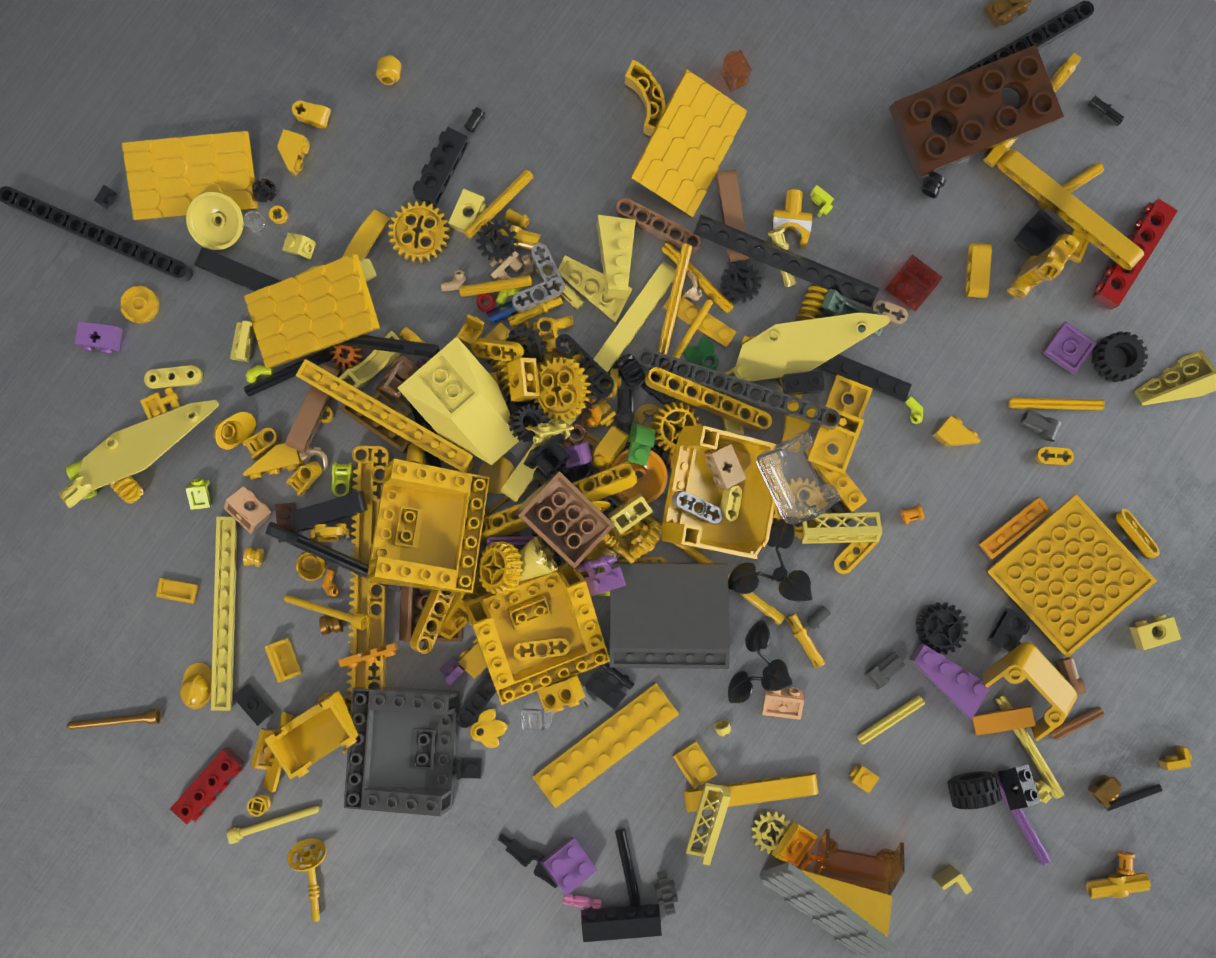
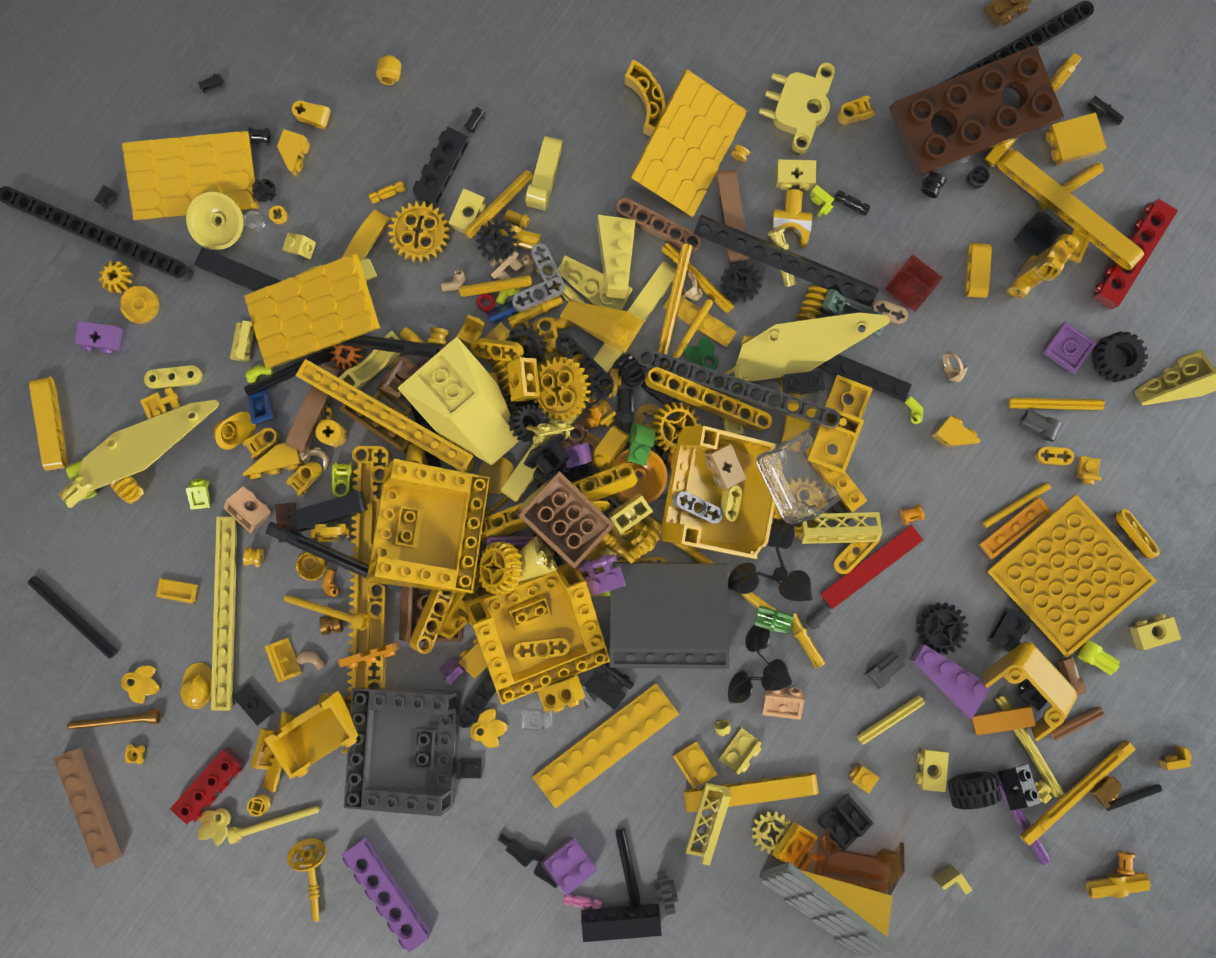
(48, 423): none -> yellow beam
(72, 617): none -> black axle
(87, 807): none -> medium nougat brick
(112, 283): none -> yellow gear
(130, 758): none -> yellow plate
(143, 683): none -> yellow plate
(211, 83): none -> black pin
(213, 827): none -> light yellow plate
(255, 133): none -> black bush
(260, 407): none -> blue slope
(310, 657): none -> tan arm
(324, 433): none -> yellow piece
(386, 883): none -> medium lavender brick
(387, 192): none -> yellow axle
(438, 336): none -> yellow wheel
(540, 189): none -> light yellow beam
(606, 324): none -> yellow wedge
(735, 70): clear orange brick -> none
(740, 153): none -> yellow bush
(740, 751): none -> light yellow bracket
(774, 620): none -> bright green hips
(797, 94): none -> light yellow piece
(804, 170): none -> light yellow brick
(845, 822): none -> black slope
(852, 202): none -> black axle
(859, 110): none -> yellow piece
(871, 567): none -> red tile
(938, 779): none -> light yellow brick
(954, 374): none -> tan piece
(981, 176): none -> black wheel
(1015, 505): none -> yellow bar
(1037, 701): none -> black brick
(1075, 139): none -> yellow brick
(1076, 793): none -> yellow piece
(1088, 470): none -> yellow bracket
(1093, 655): none -> neon yellow piece

